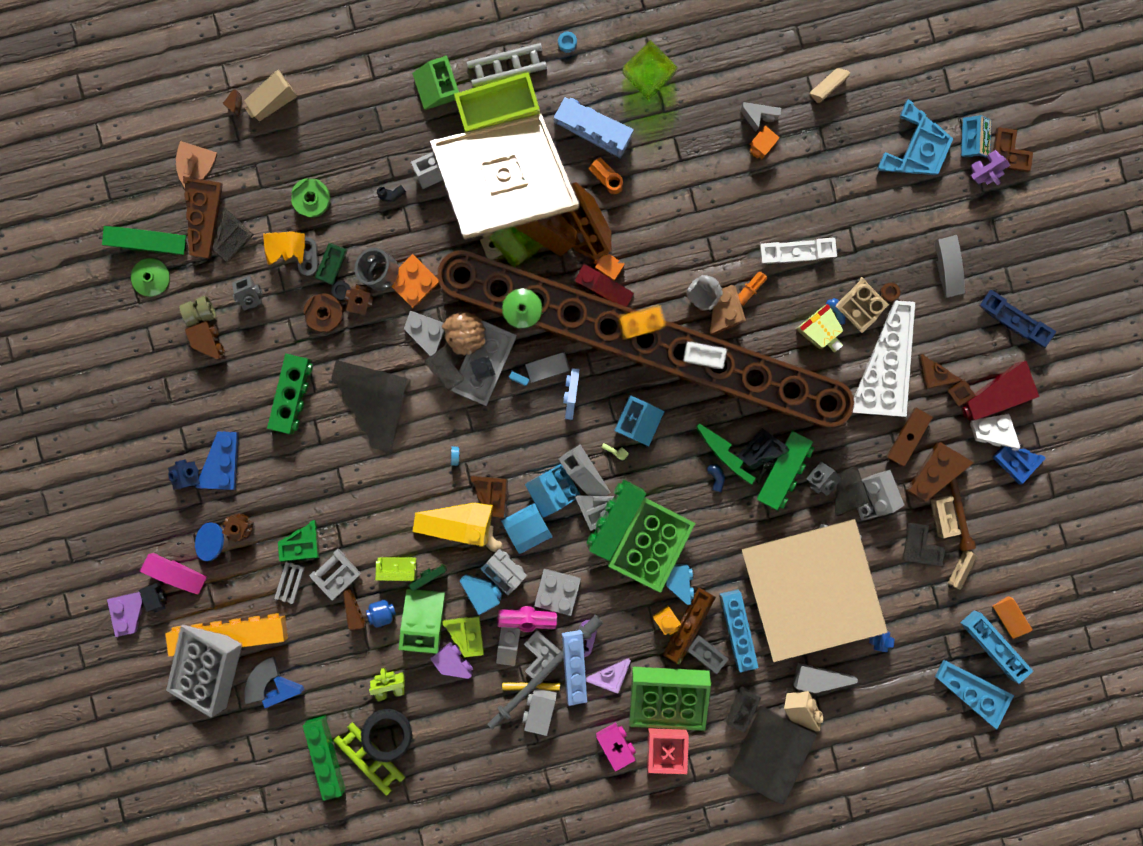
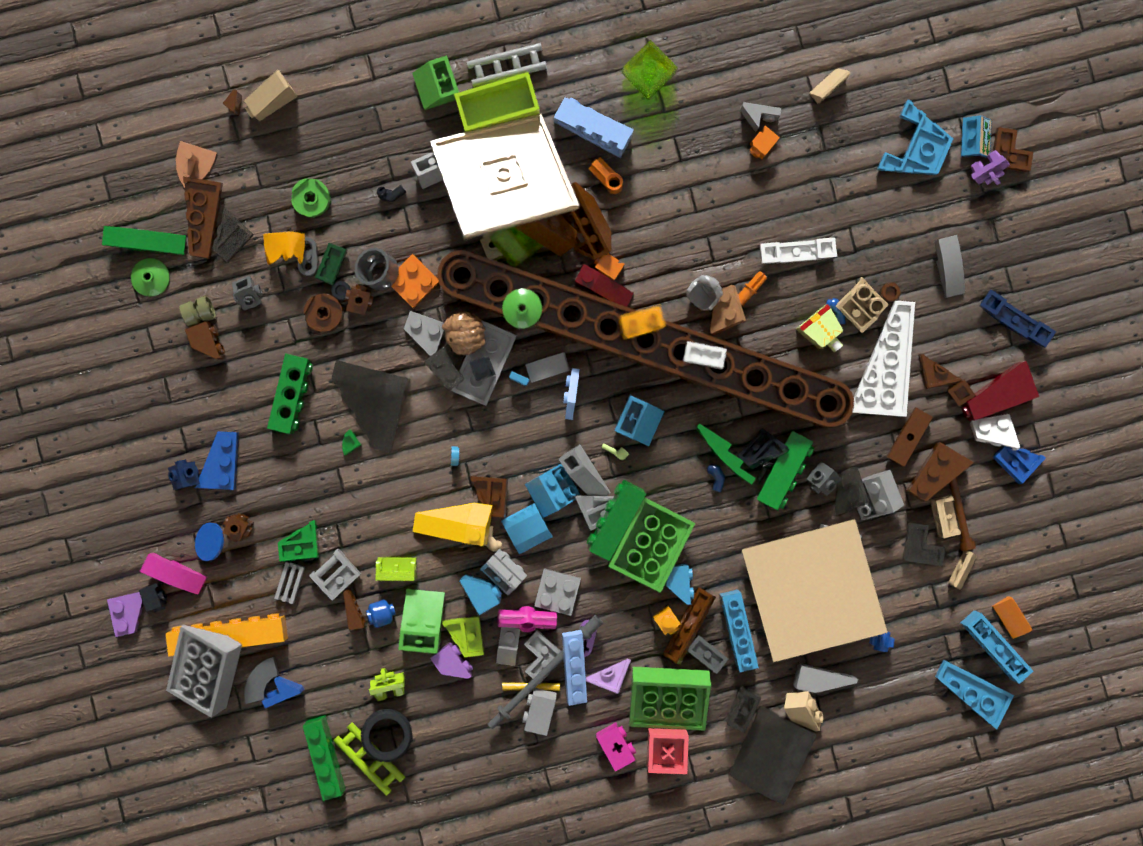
(350, 442): none -> green tile
(427, 576): dark green plate -> none
(567, 42): dark azure tile -> none

